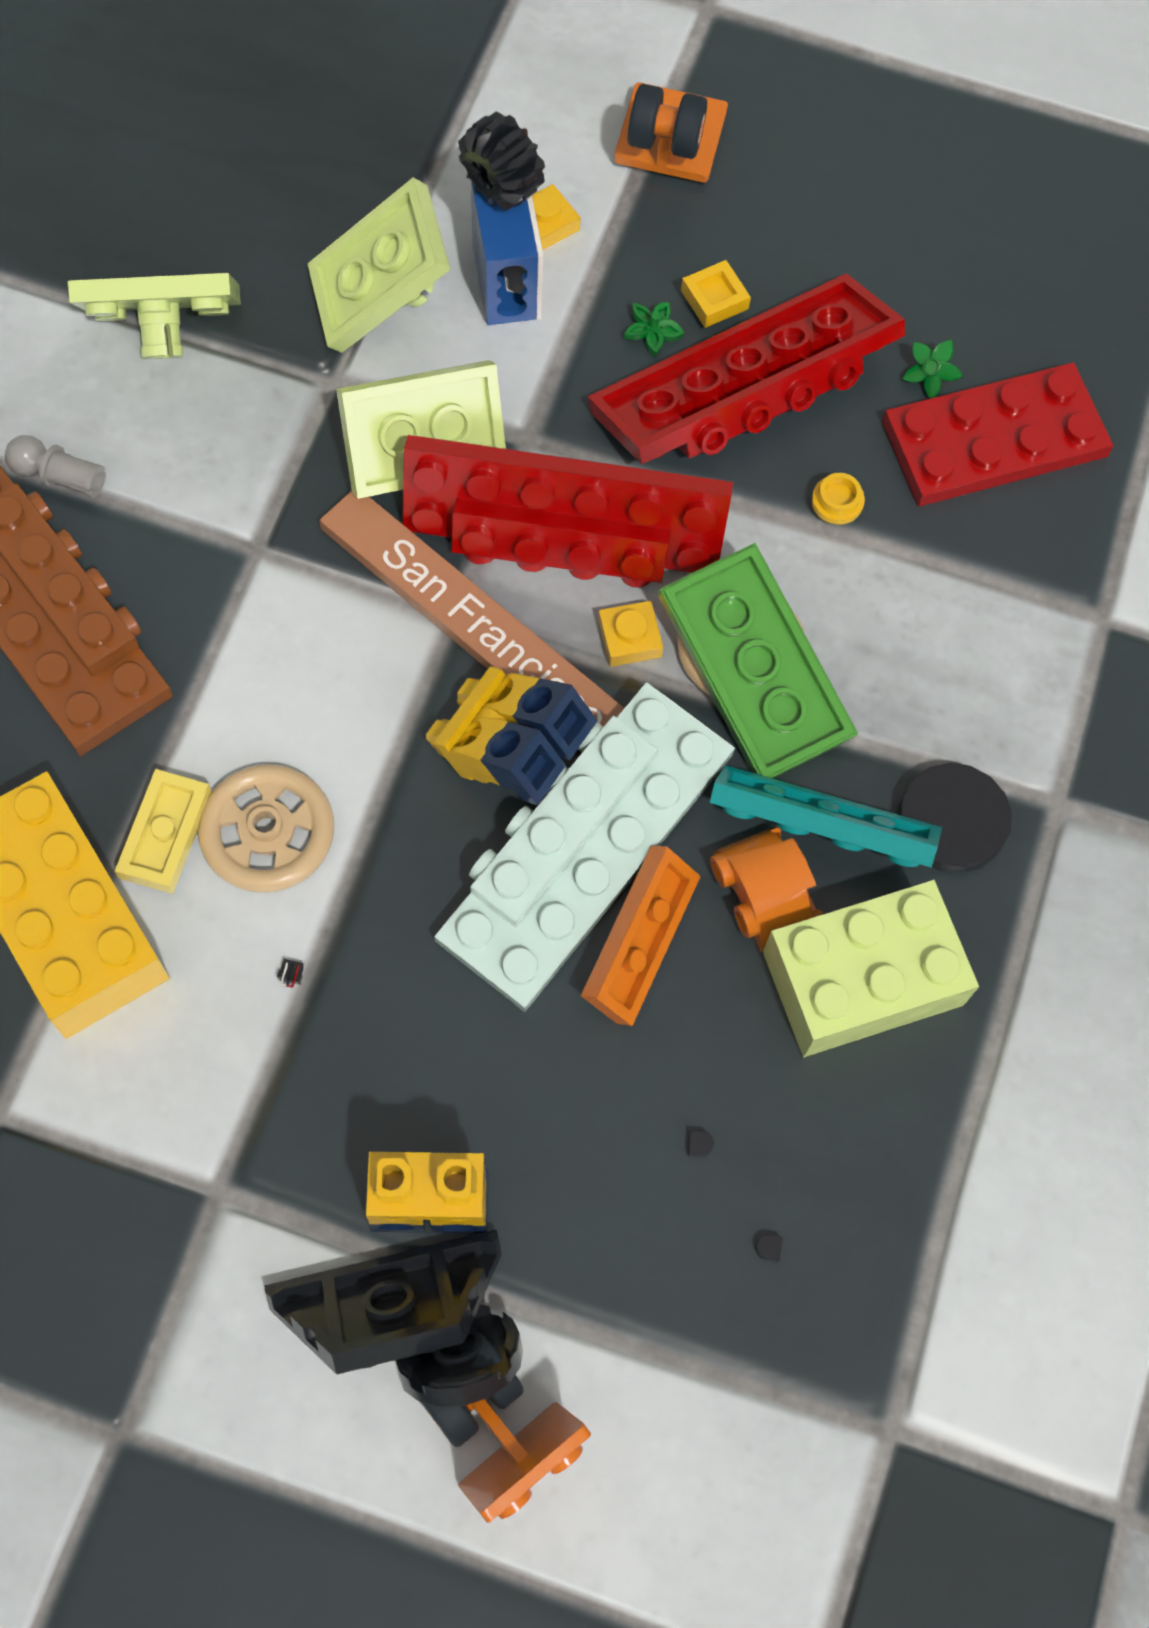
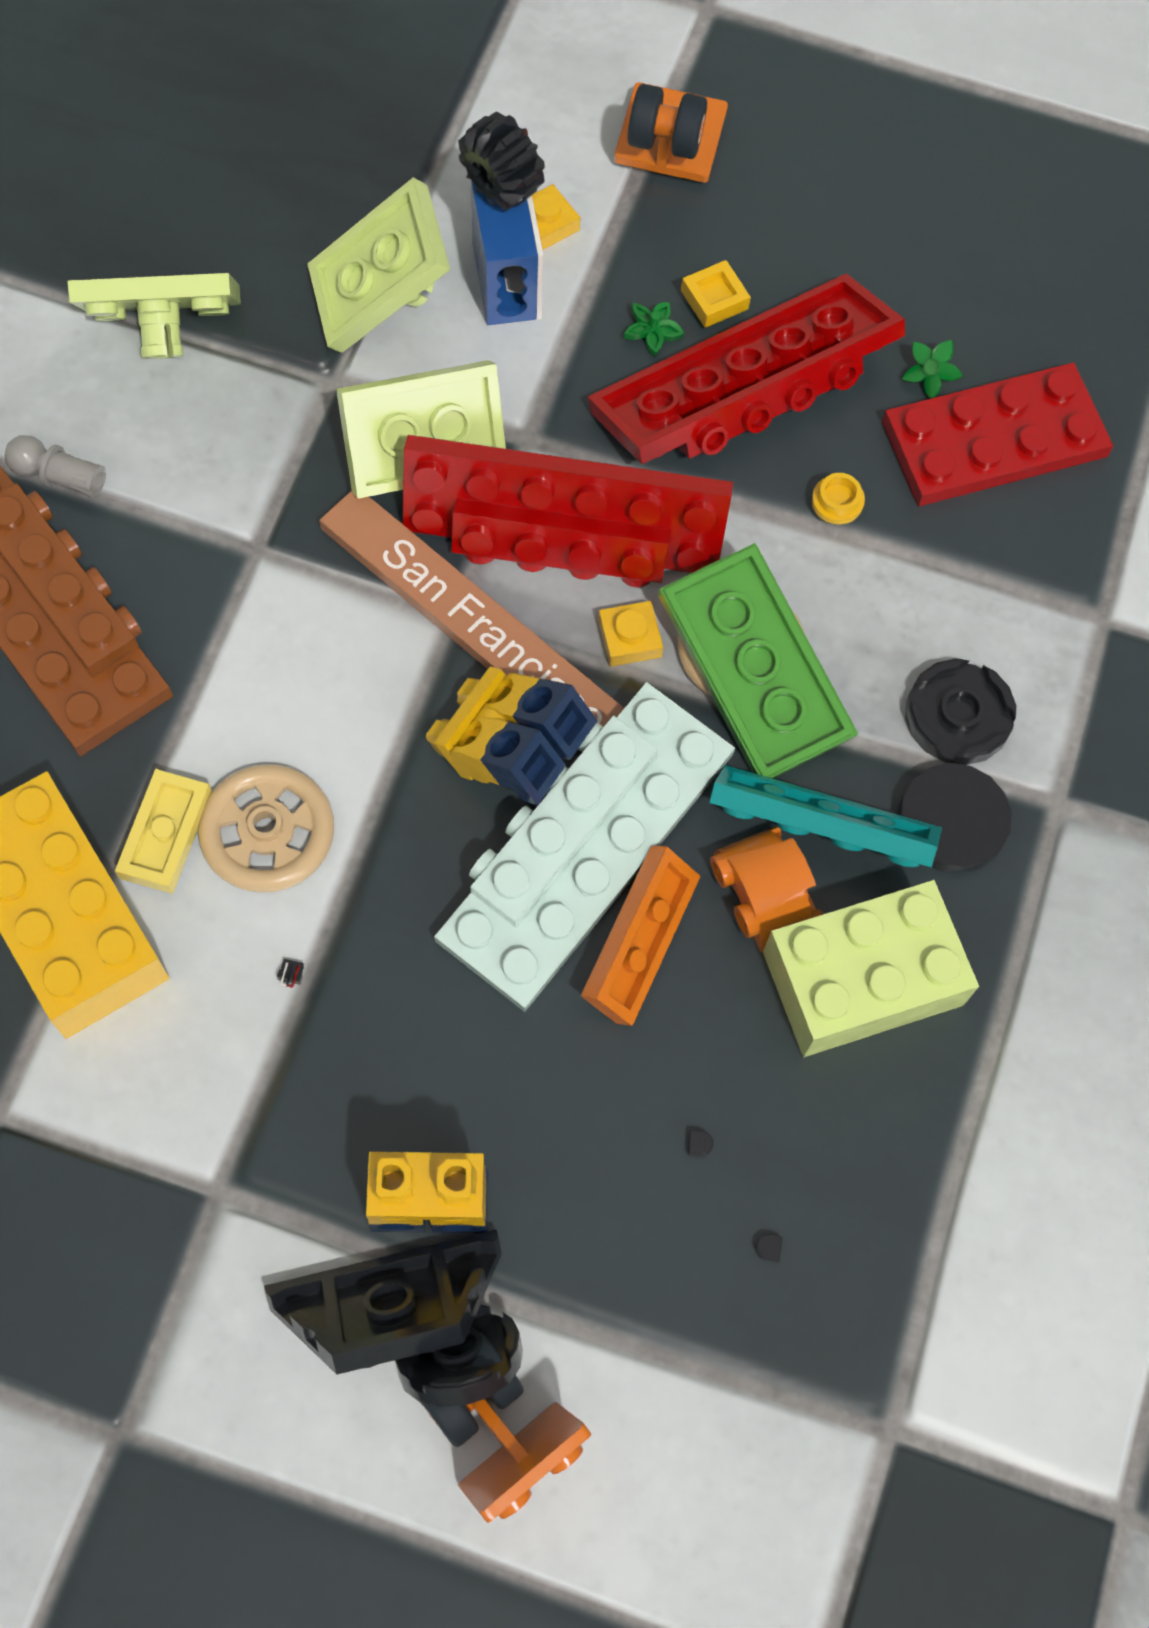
(960, 712): none -> black tile

